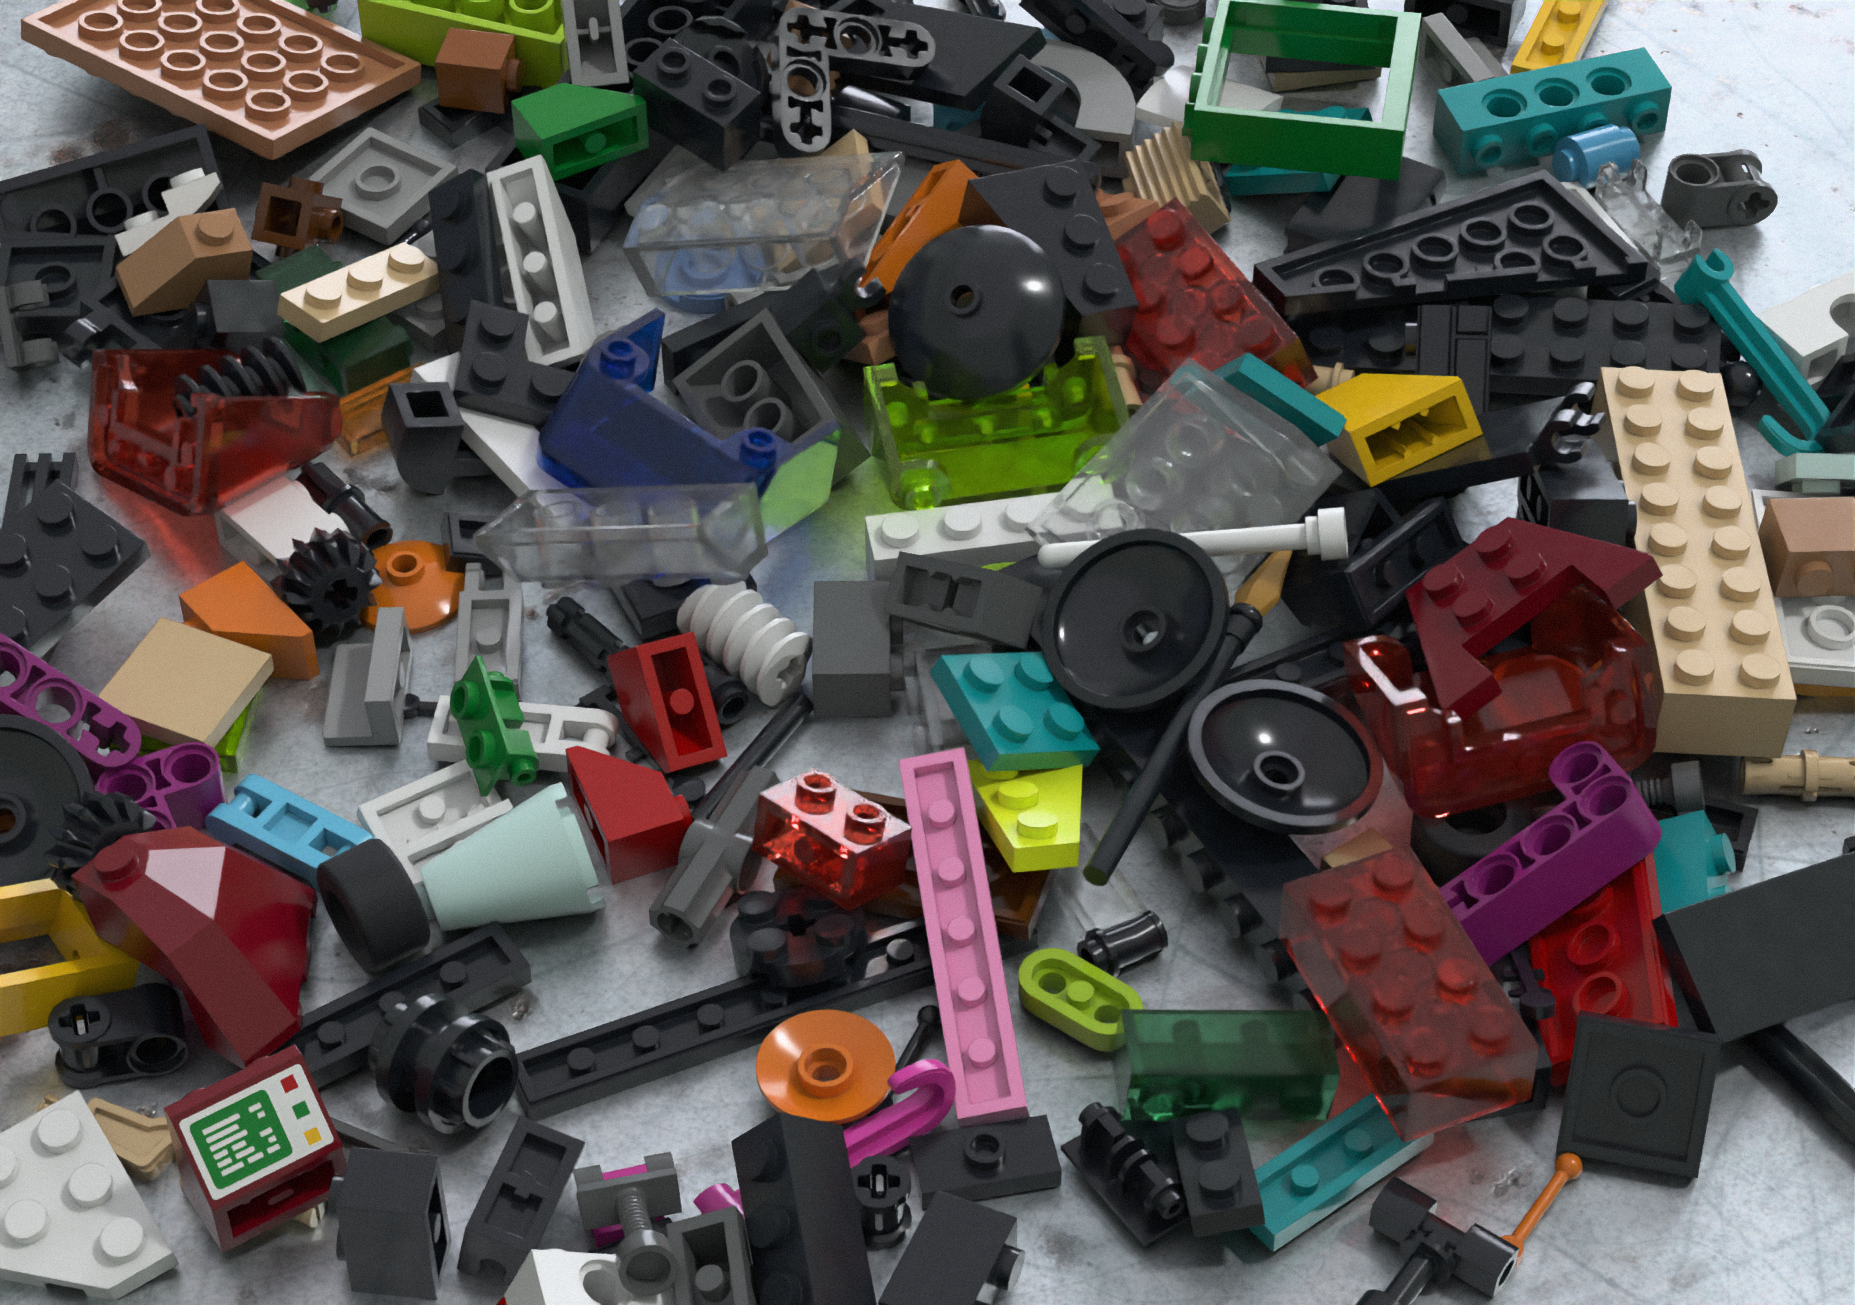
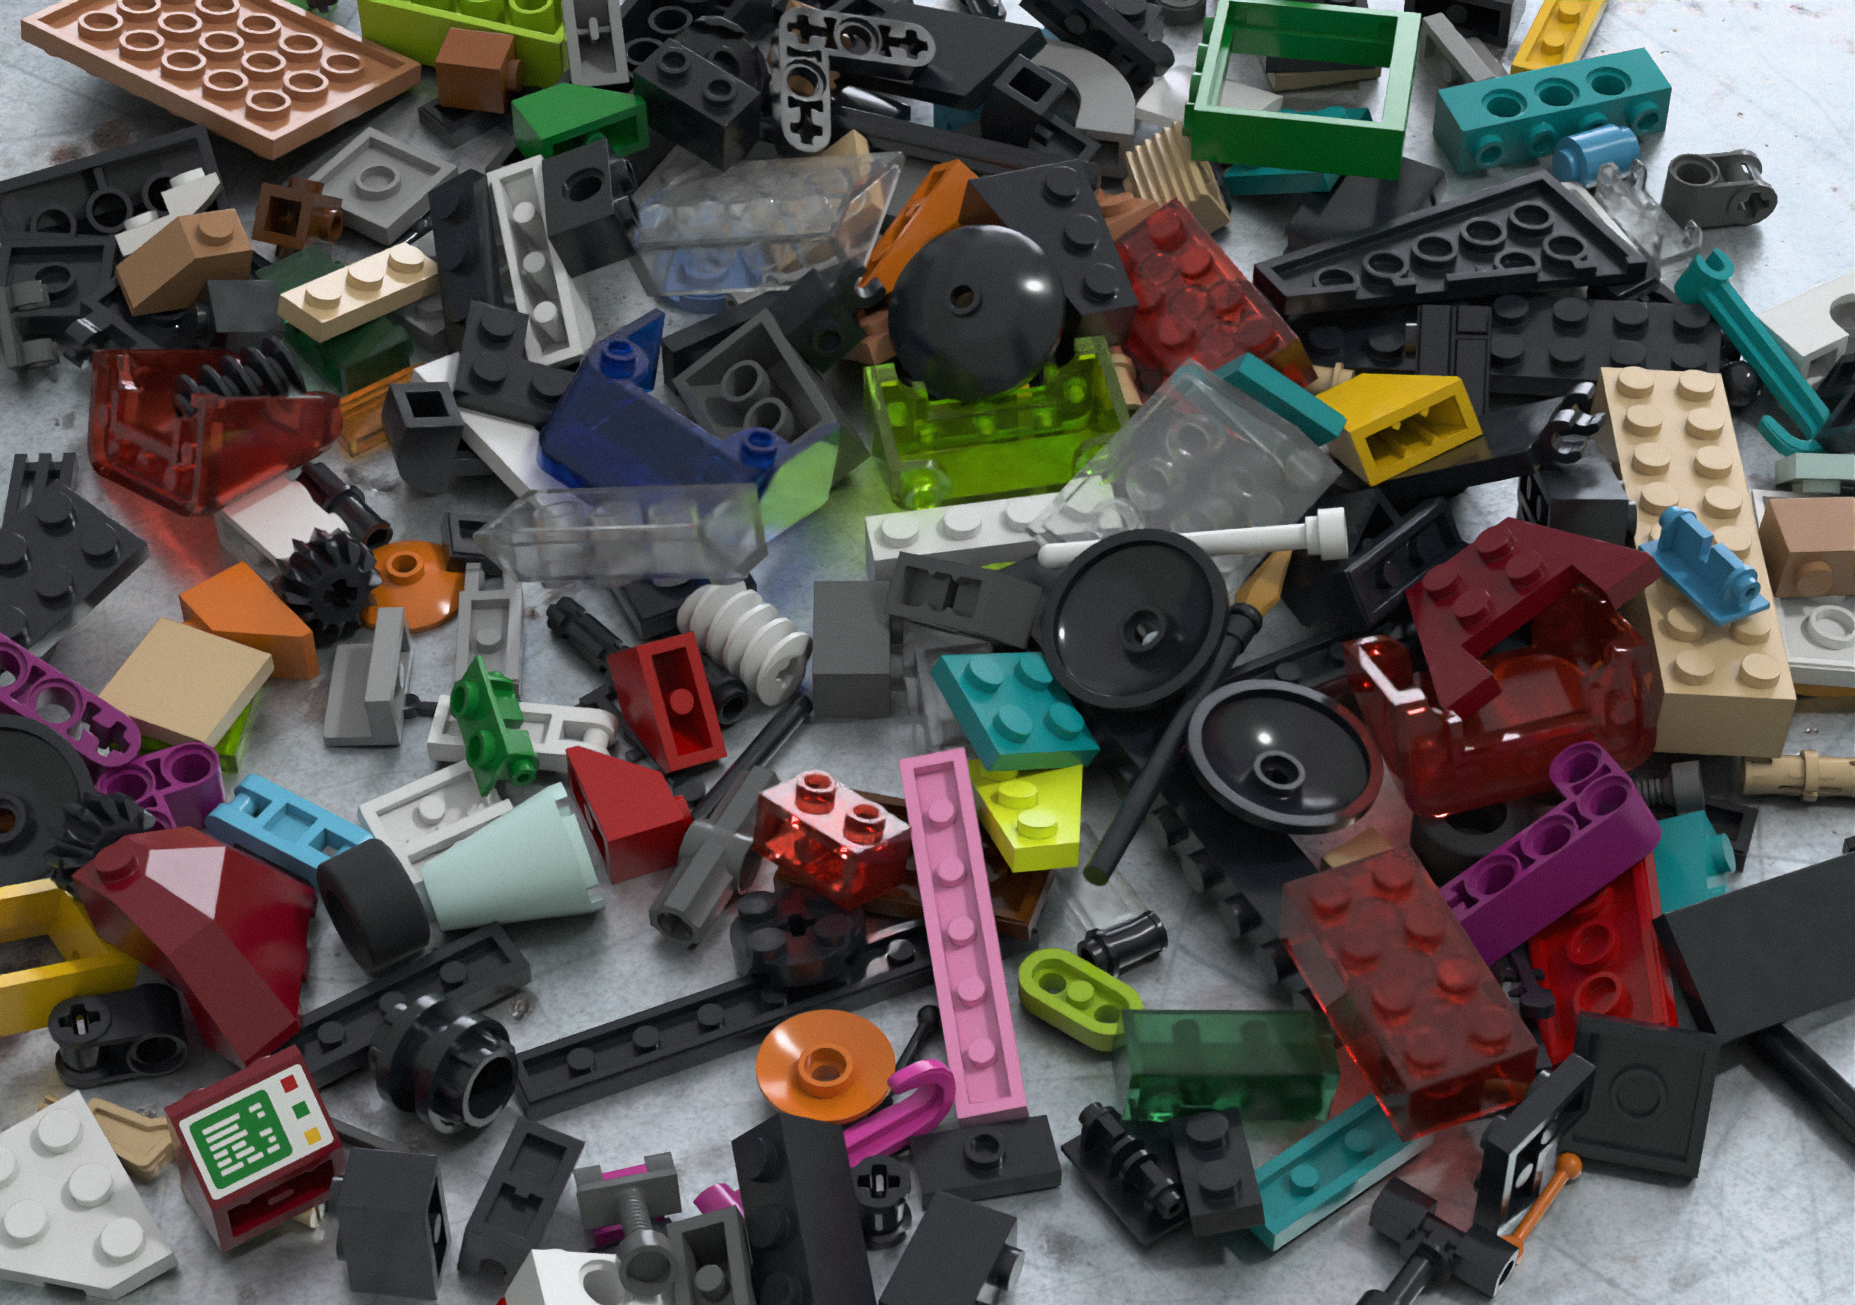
(590, 207): none -> black brick
(1519, 1141): none -> black plate
(1705, 573): none -> dark azure hinge

